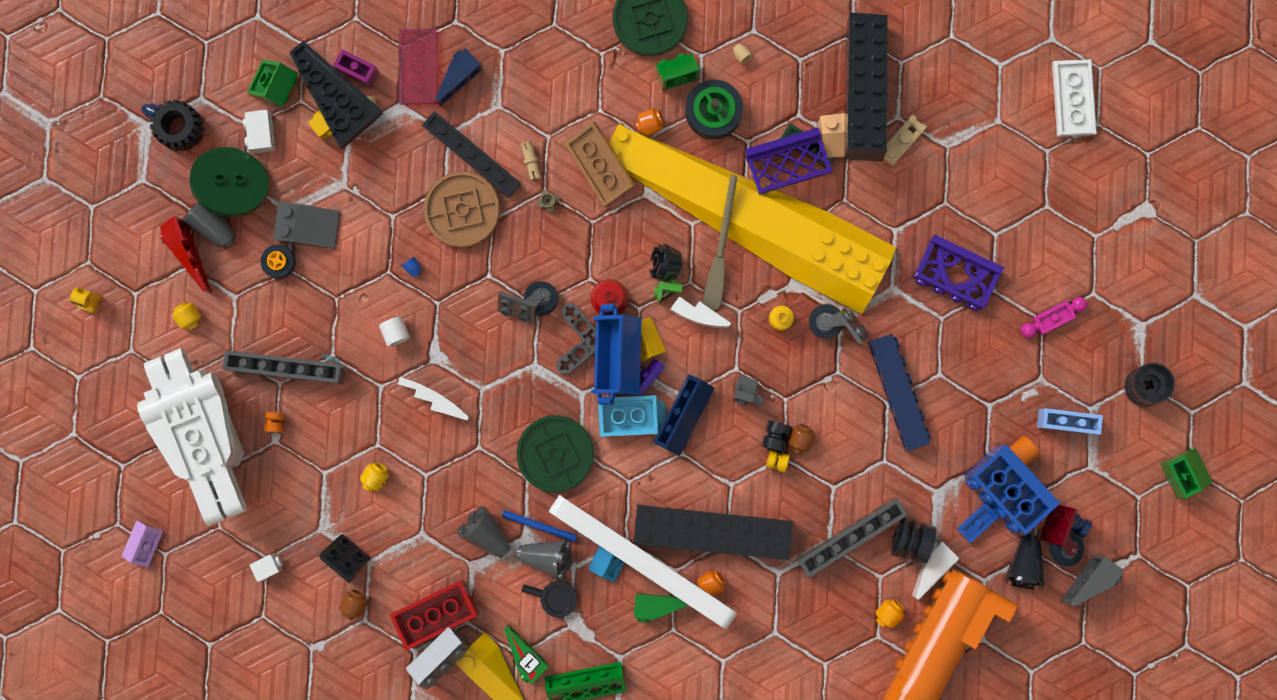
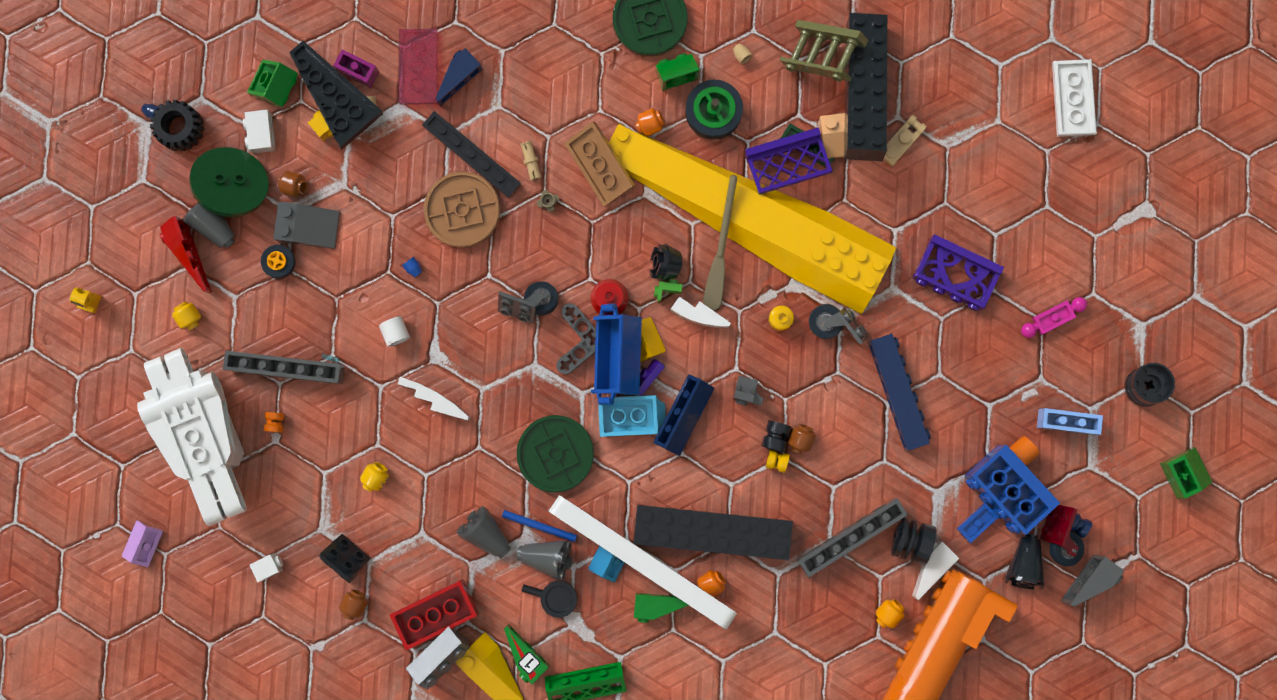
(292, 184): none -> dark orange head
(822, 33): none -> olive fence

